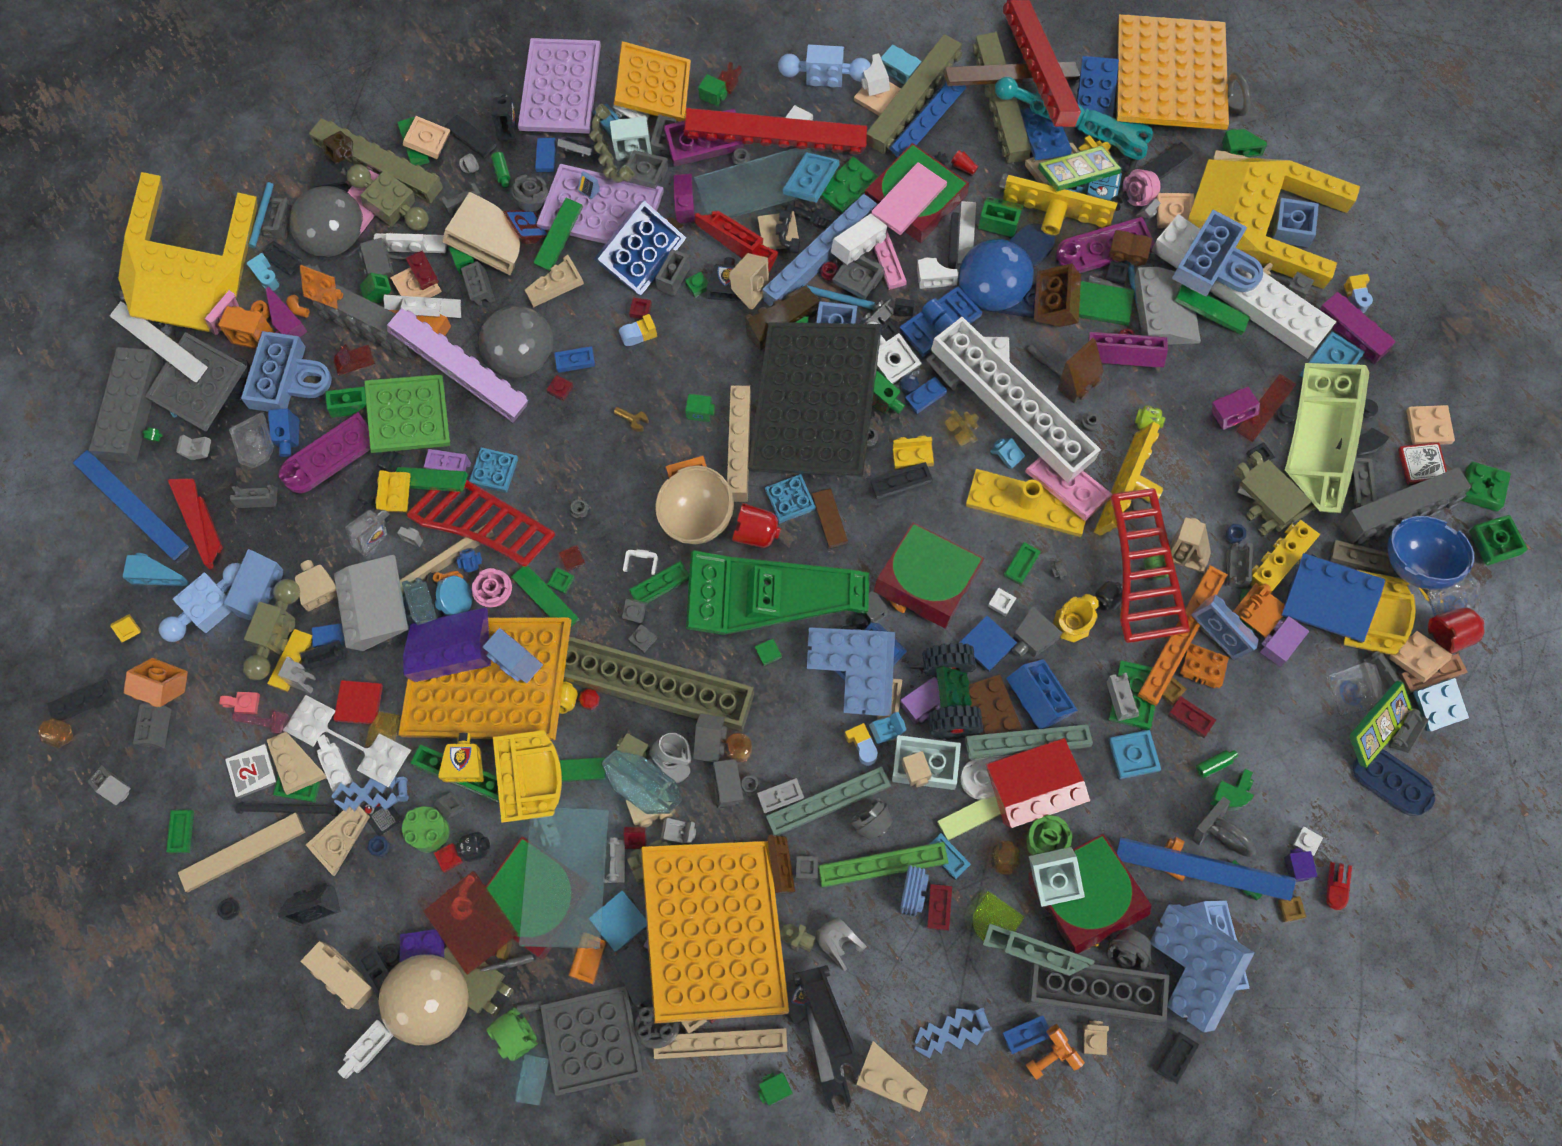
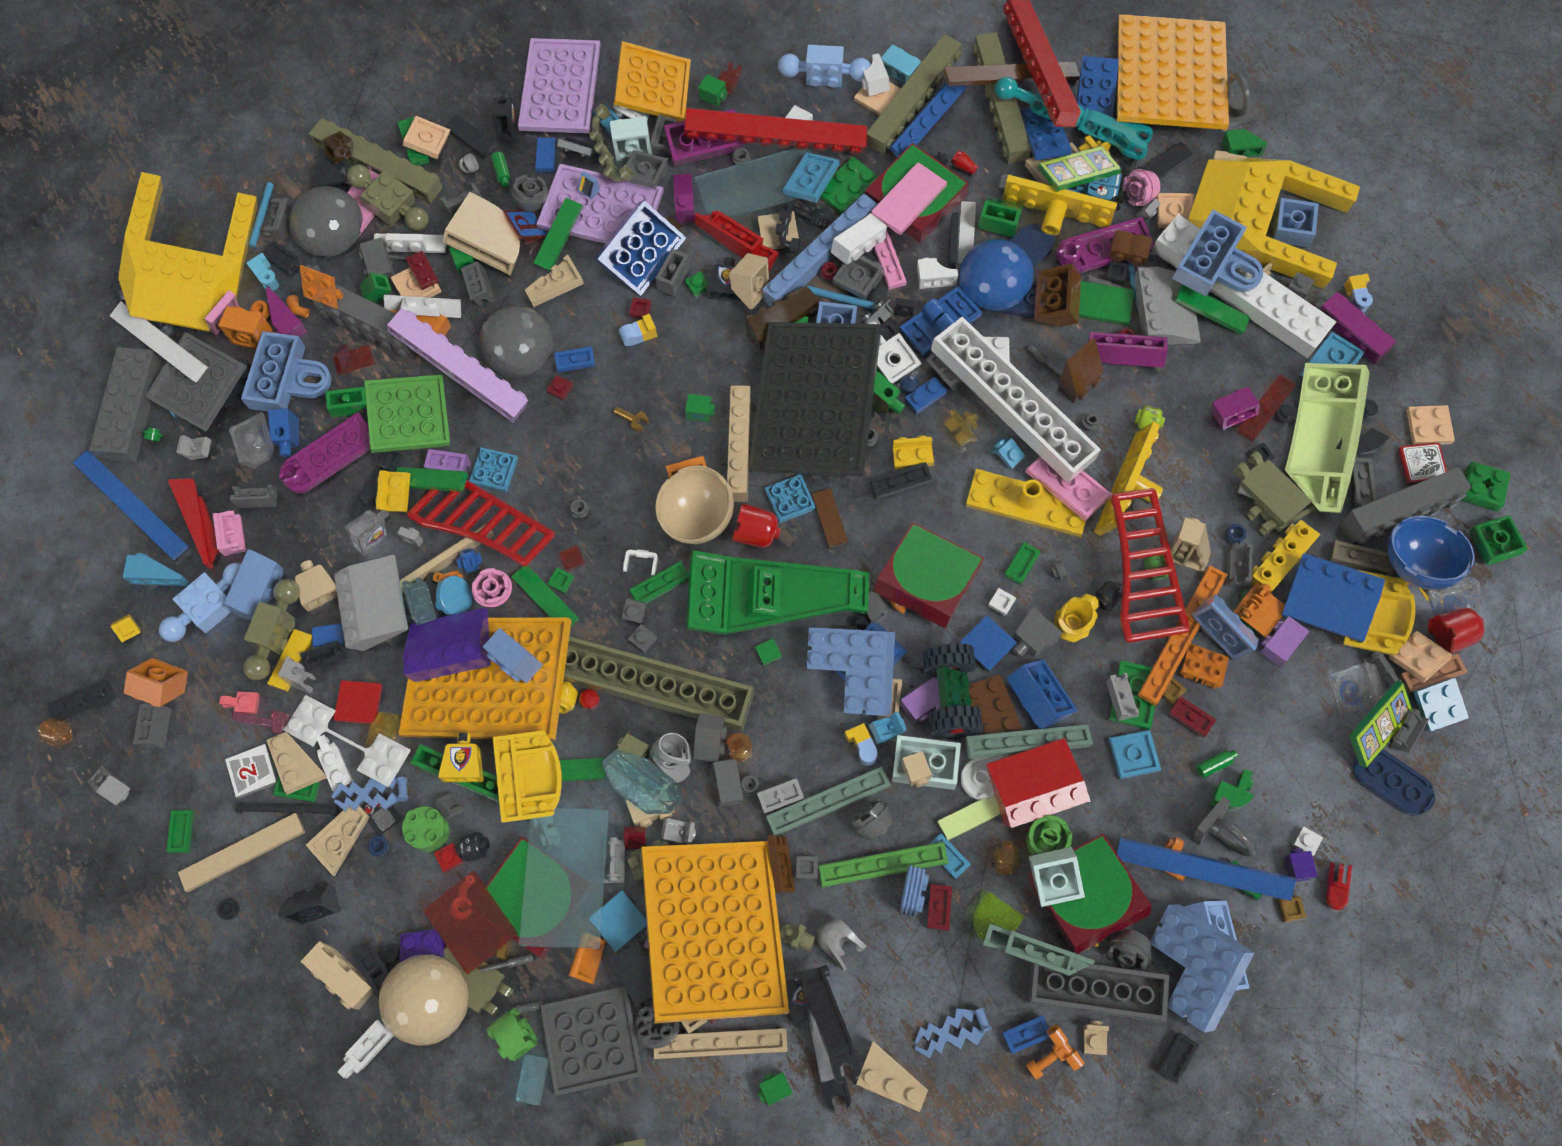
(229, 533): none -> bright pink hinge

